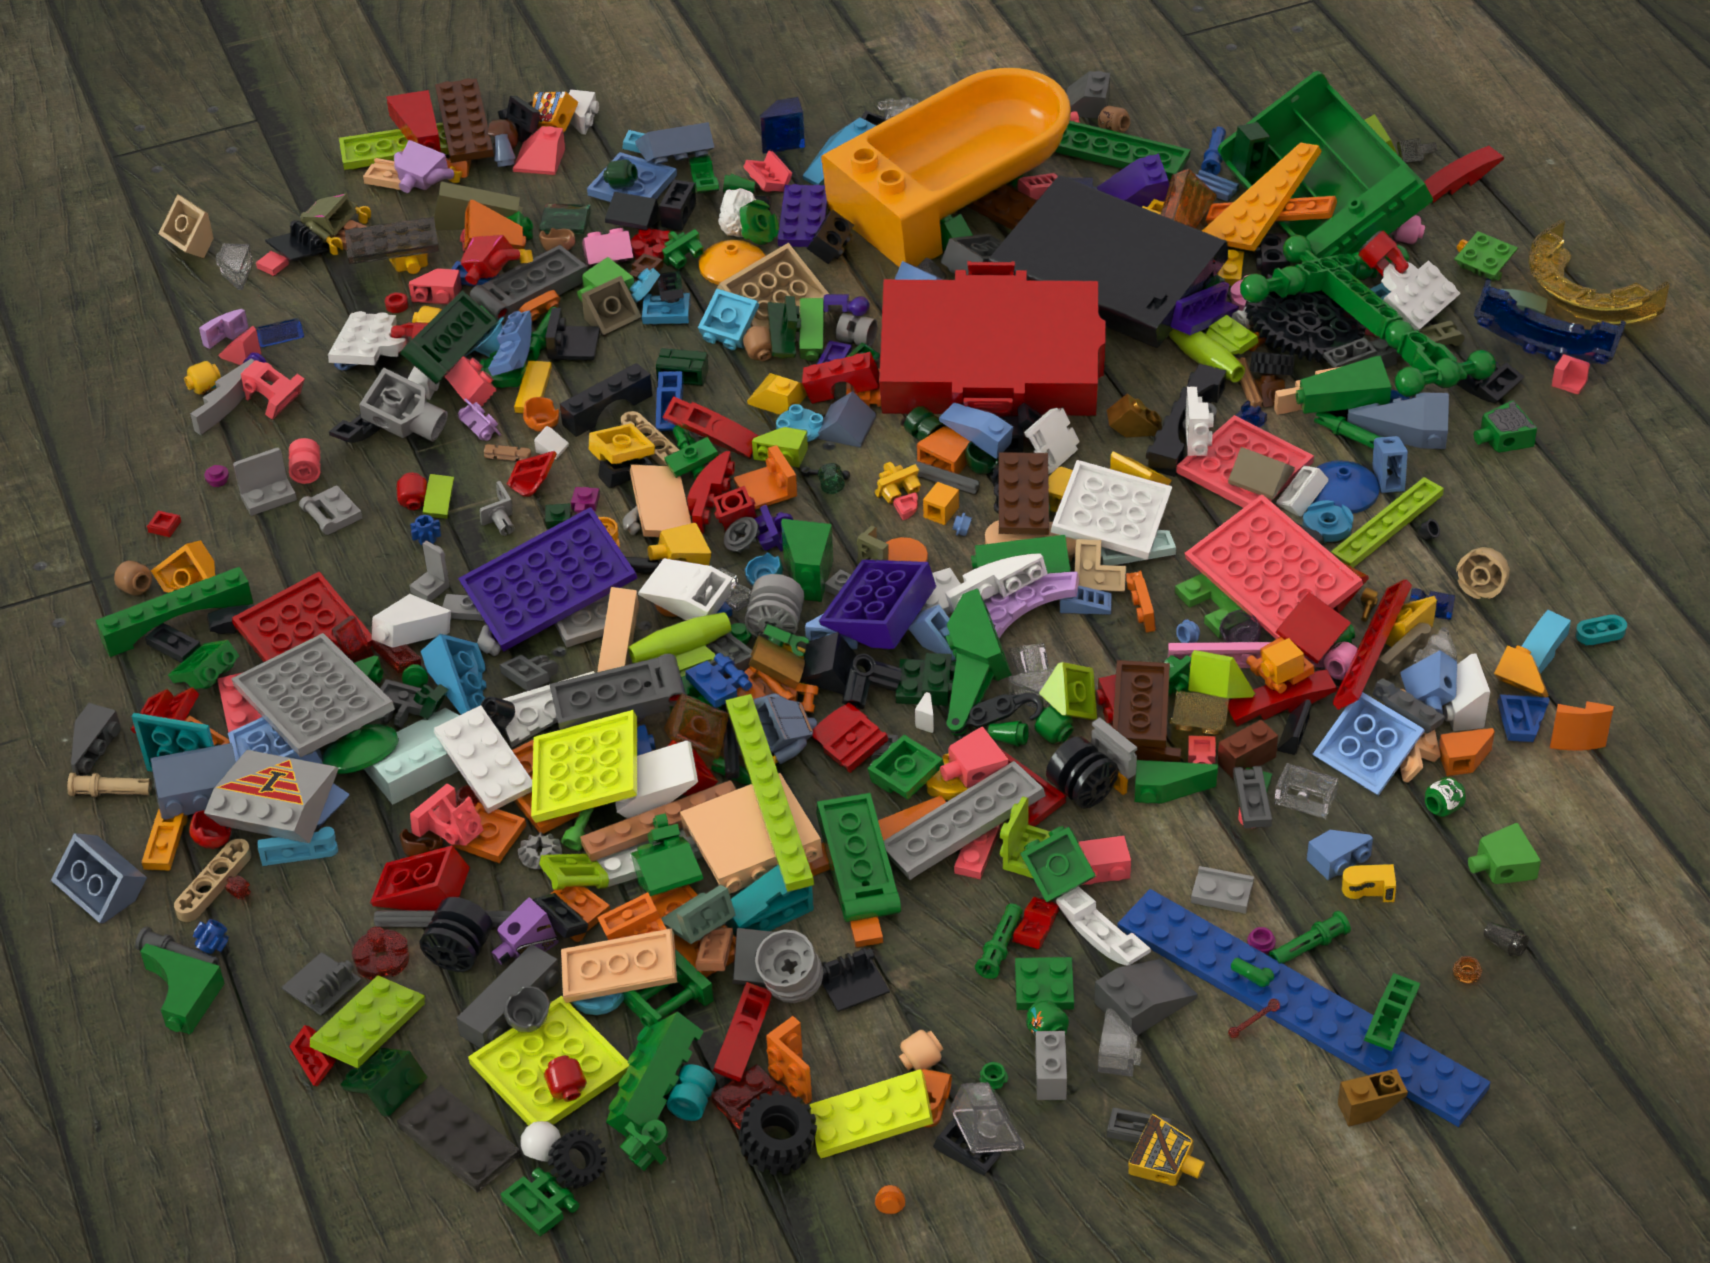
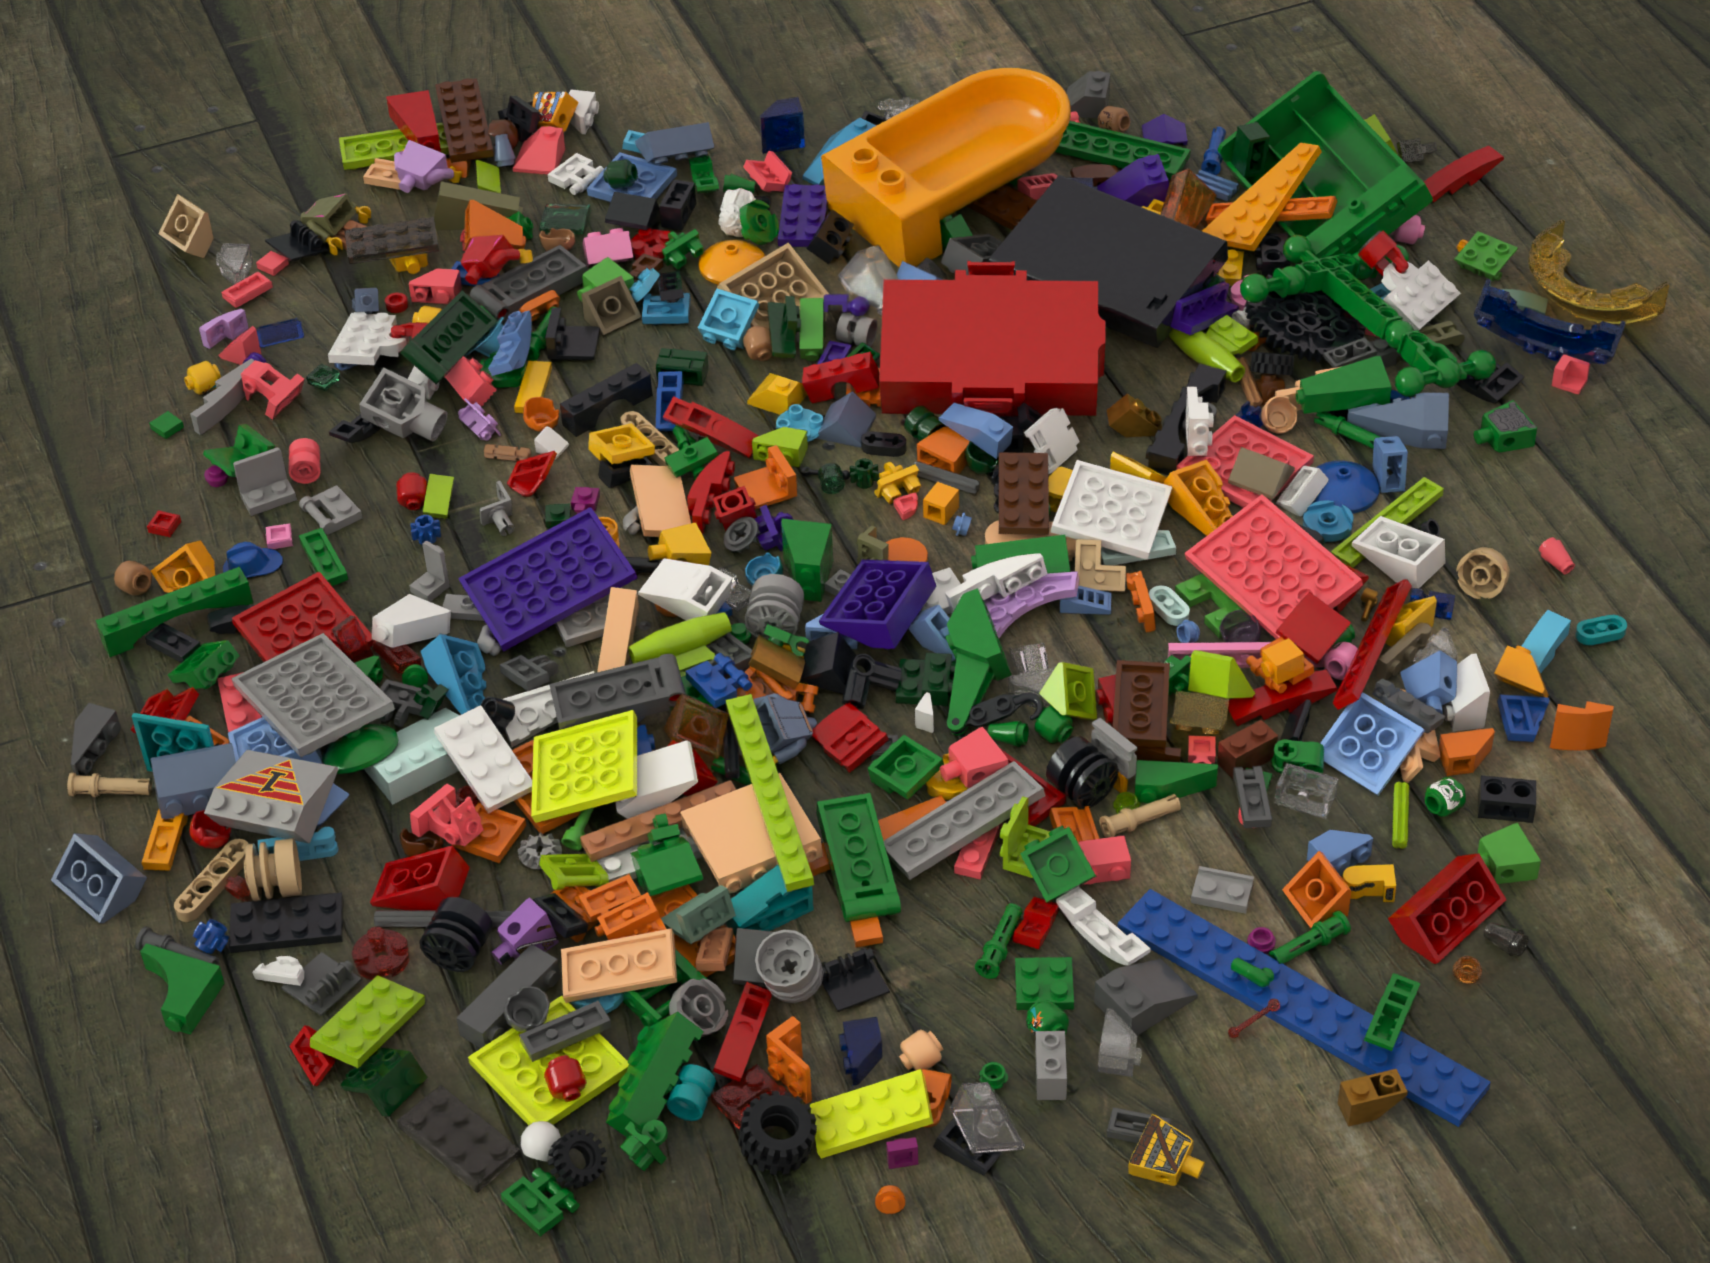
(166, 425): none -> green tile
(247, 289): none -> coral plate
(247, 444): none -> green bracket
(252, 559): none -> blue piece
(273, 869): none -> tan wheel
(279, 536): none -> bright pink tile
(284, 970): none -> white plate
(286, 922): none -> black plate
(323, 377): none -> clear green plate
(323, 556): none -> green plate
(365, 300): none -> sand blue bracket
(488, 177): none -> lime slope
(565, 1031): none -> dark grey plate
(570, 172): none -> white plate
(608, 898): none -> orange plate
(701, 1004): none -> light grey cylinder
(862, 1045): none -> clear blue slope
(864, 473): none -> dark green gear
(866, 275): none -> clear wedge
(883, 444): none -> black beam
(902, 1153): none -> magenta plate
(1077, 819): none -> orange plate
(1098, 172): none -> reddish brown slope
(1125, 800): none -> clear neon green plate
(1129, 819): none -> tan pin
(1165, 130): none -> dark purple slope
(1169, 605): none -> light aqua plate
(1199, 496): none -> light orange wedge
(1279, 414): none -> light nougat hair
(1298, 753): none -> green piece
(1318, 891): none -> orange slope
(1400, 815): none -> lime axle
(1401, 551): none -> white slope
(1448, 908): none -> red slope
(1507, 799): none -> black brick
(1556, 555): none -> coral cone

